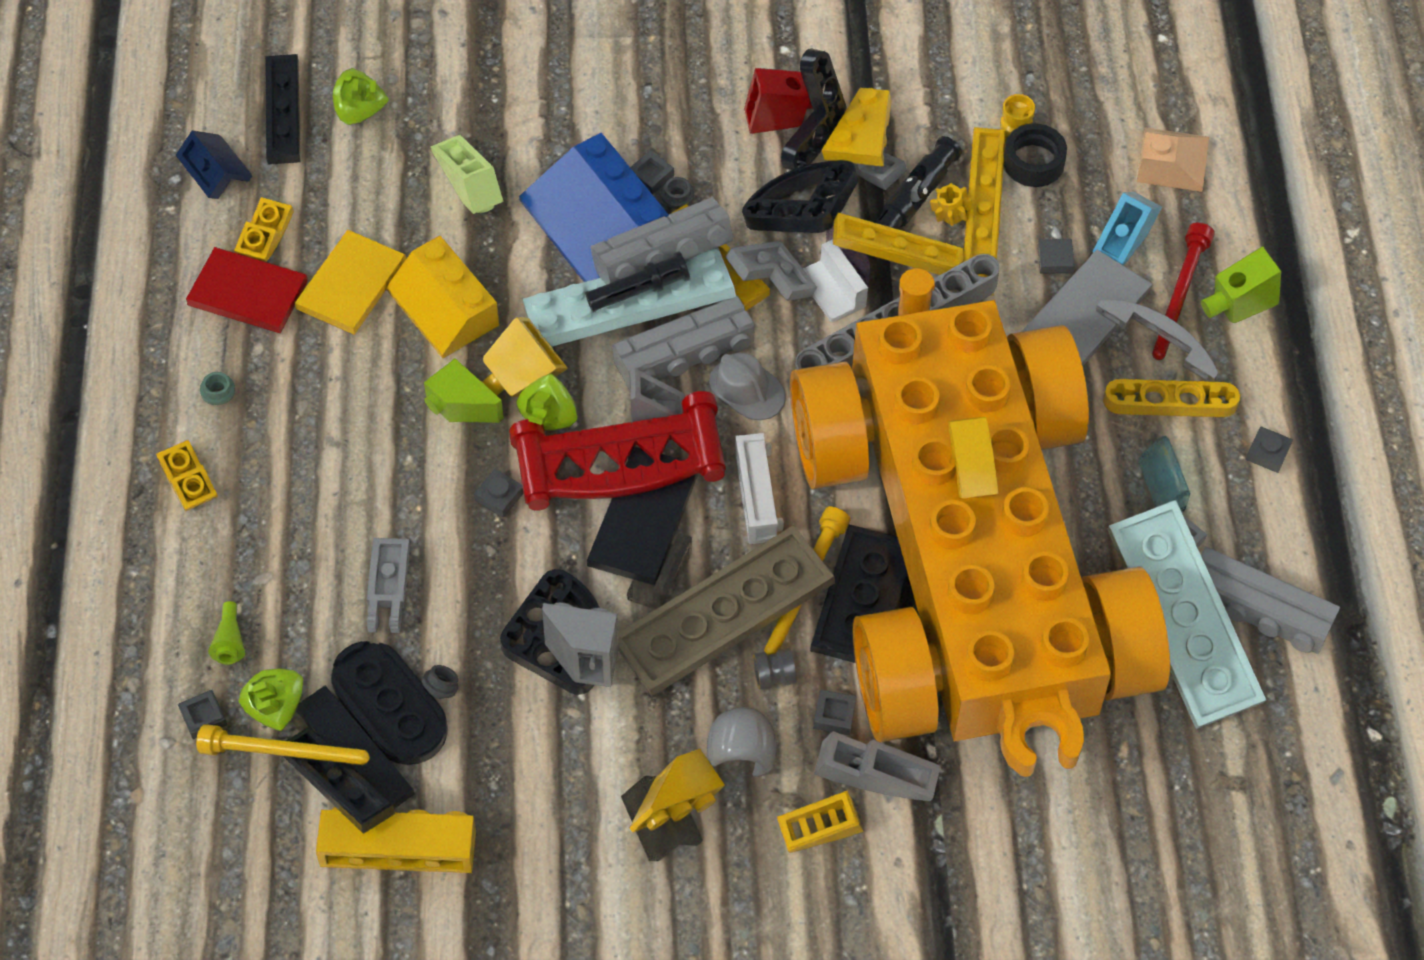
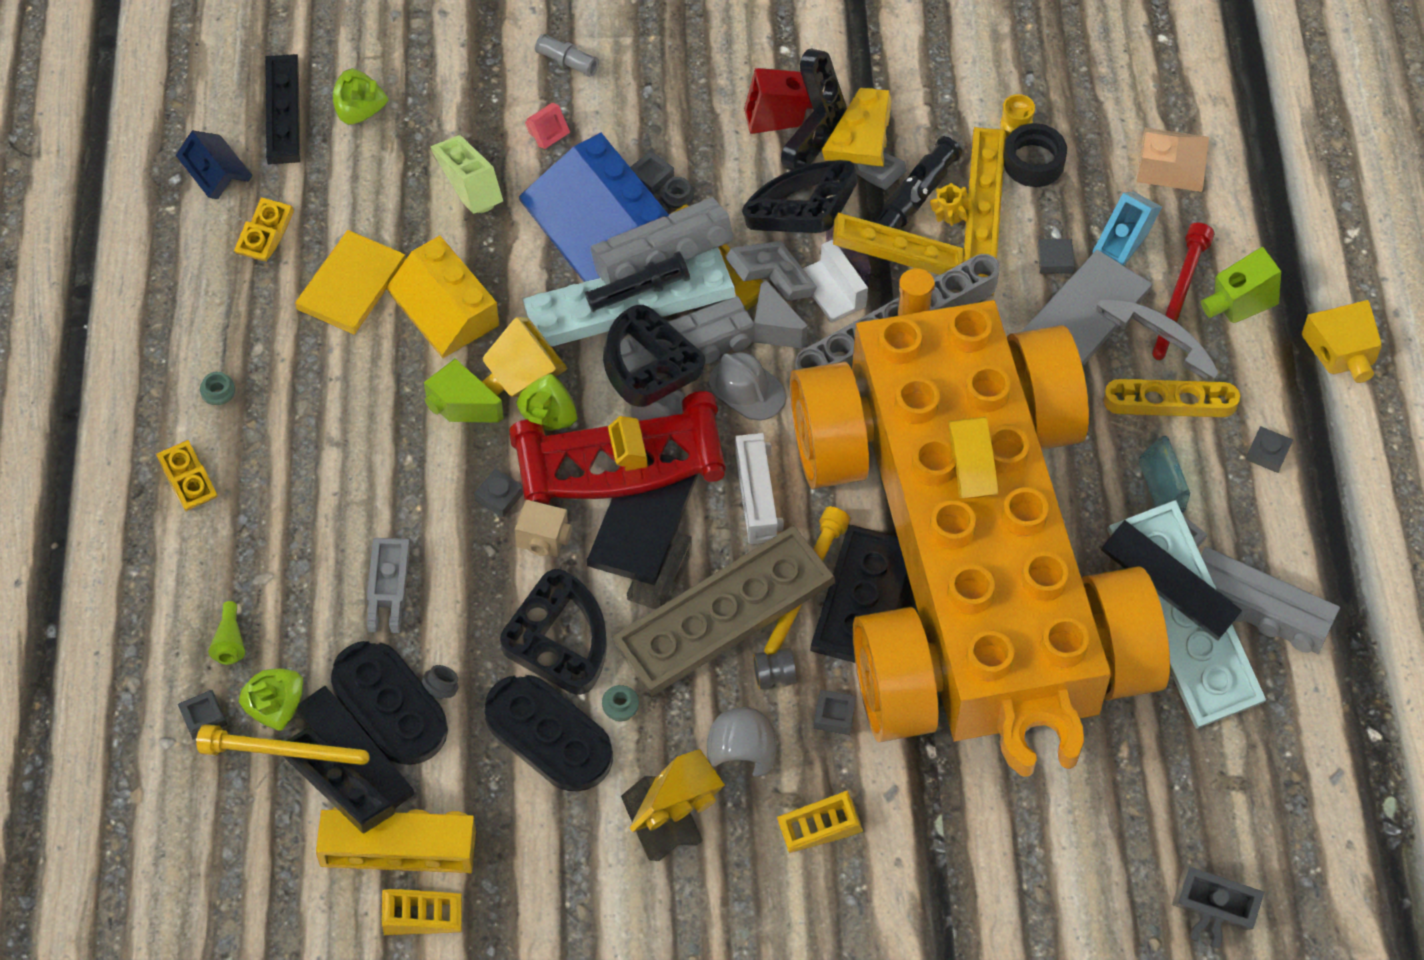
(247, 290): red tile -> none
(406, 925): none -> yellow slope
(542, 529): none -> tan brick
(547, 125): none -> coral tile
(548, 732): none -> black tile
(566, 55): none -> light grey pin
(582, 641): light grey slope -> none
(620, 712): none -> sand green plate
(627, 443): none -> yellow piece
(646, 328): none -> black beam
(777, 322): none -> light grey slope
(876, 768): light grey slope -> none
(1172, 580): none -> black tile
(1216, 899): none -> dark grey brick
(1345, 339): none -> yellow torso

